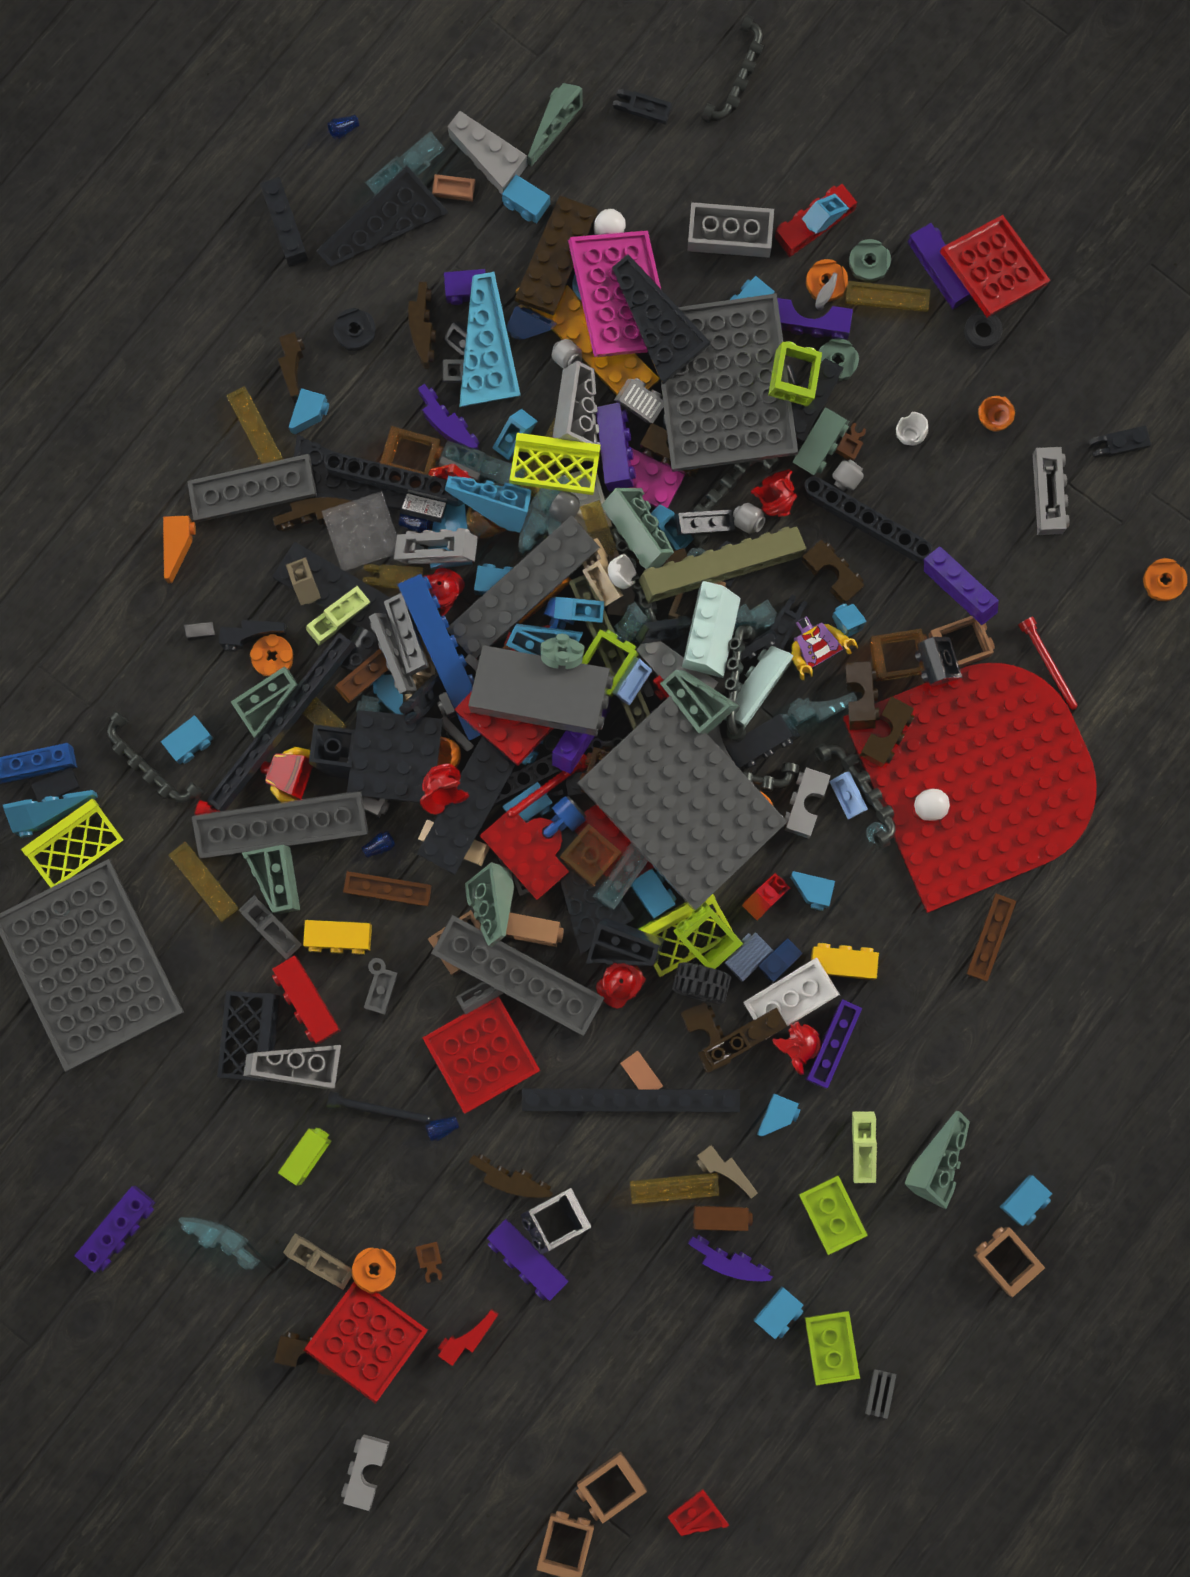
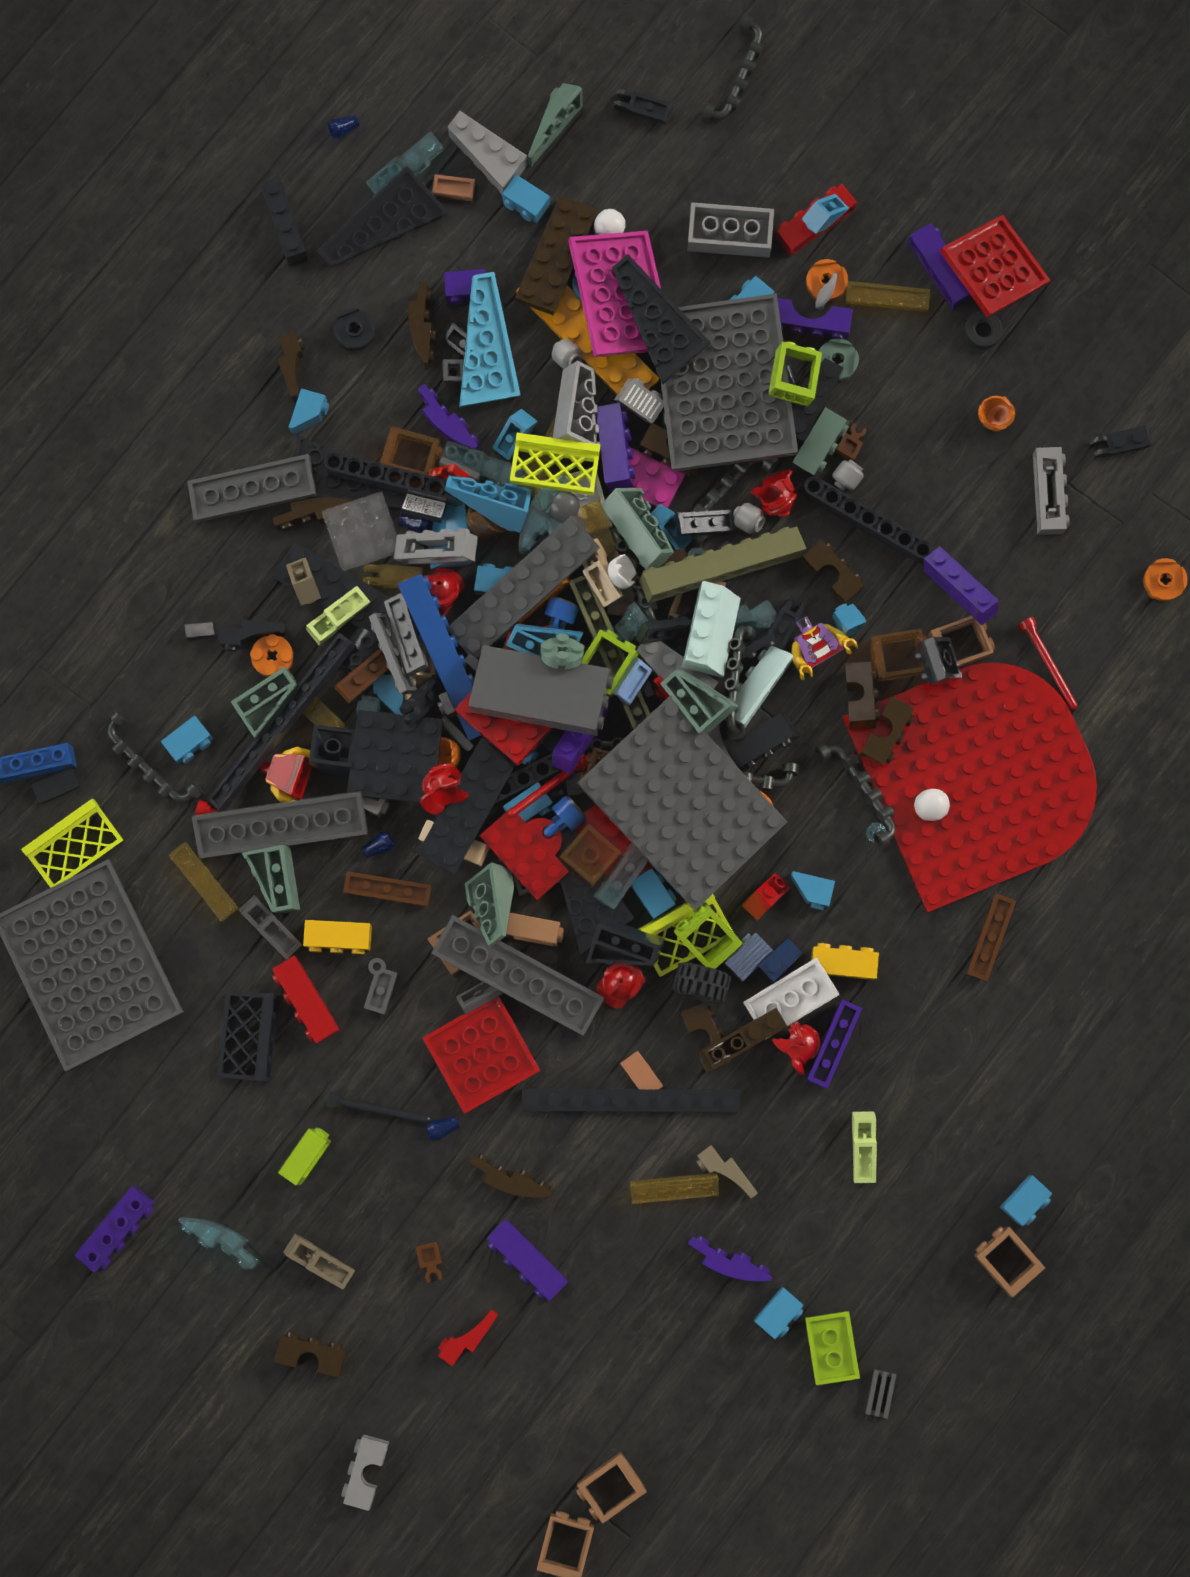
(32, 816): dark azure wedge -> none
(177, 540): orange slope -> none
(254, 426): clear yellow plate -> none
(304, 1066): light grey wedge -> none
(366, 1341): red plate -> none
(386, 1272): orange plate -> none
(528, 323): dark blue slope -> none
(573, 1212): window -> none
(579, 609): dark azure slope -> none
(697, 1515): red wing -> none
(722, 1218): reddish brown window -> none
(778, 1115): dark azure slope -> none
(804, 710): clear light blue slope -> none
(811, 784): light grey arch -> none
(833, 1215): lime plate -> none
(848, 795): light blue plate -> none
(861, 269): sand green plate -> none
(912, 429): white hair -> none
(935, 1168): sand green wedge -> none

